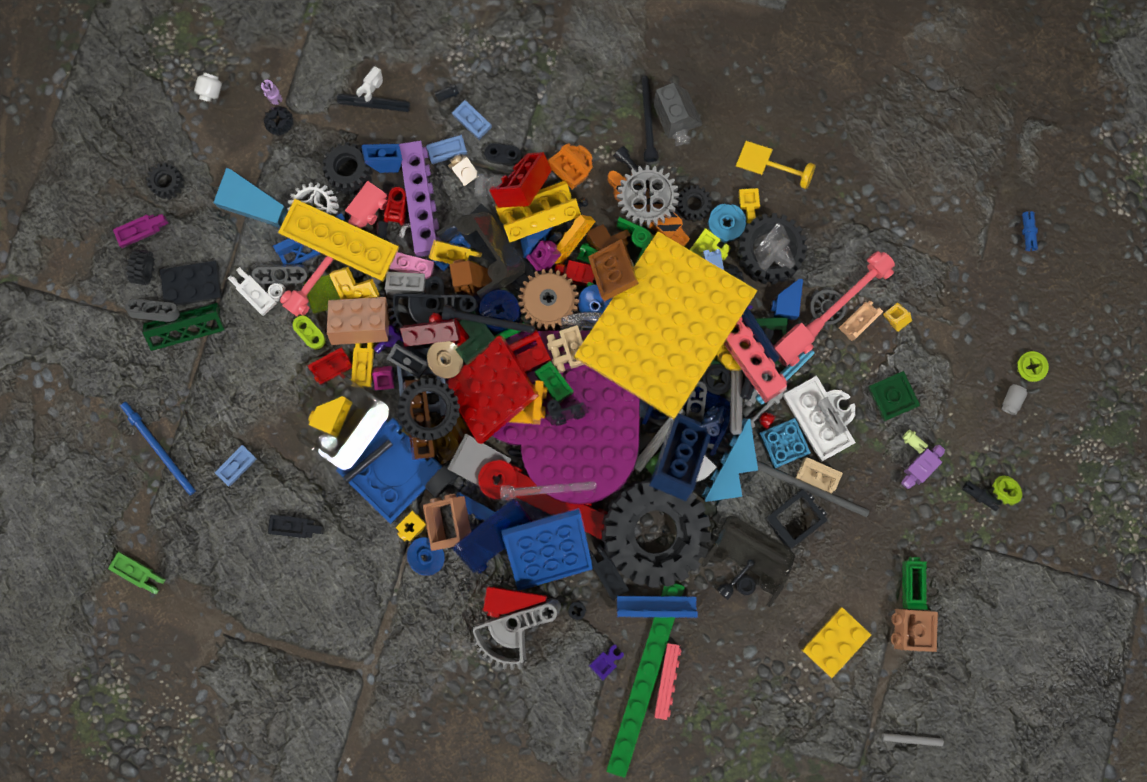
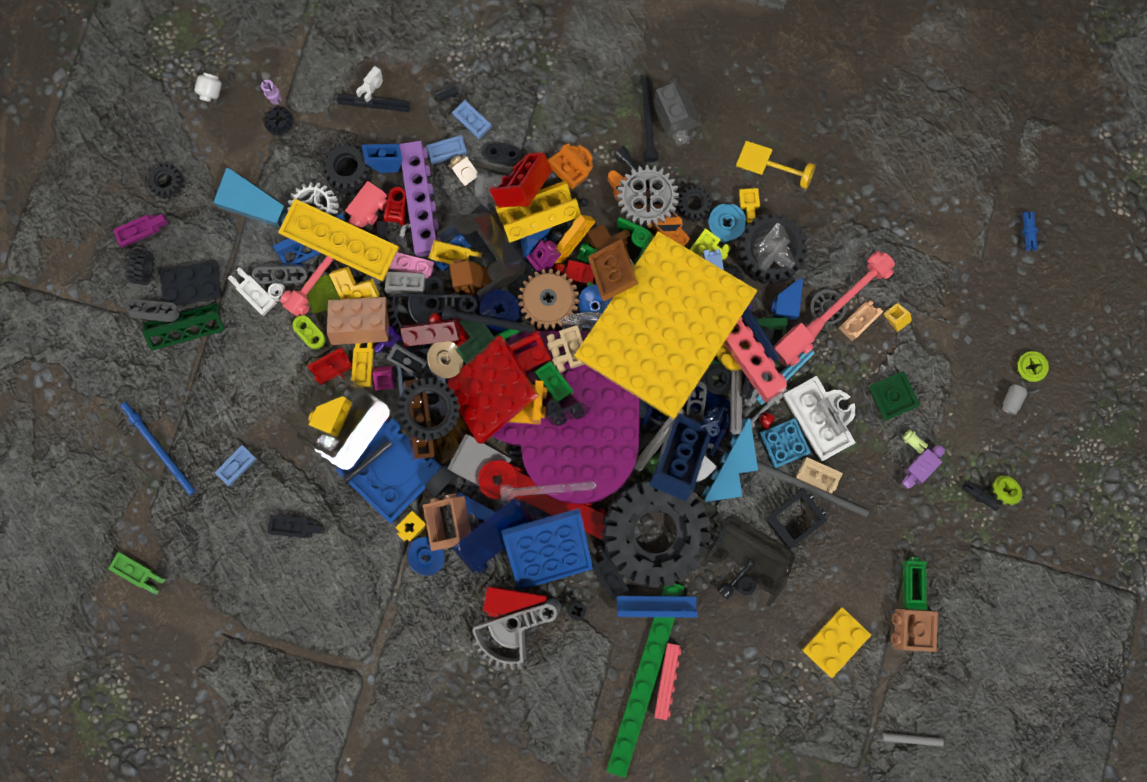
(603, 663): dark purple plate -> none

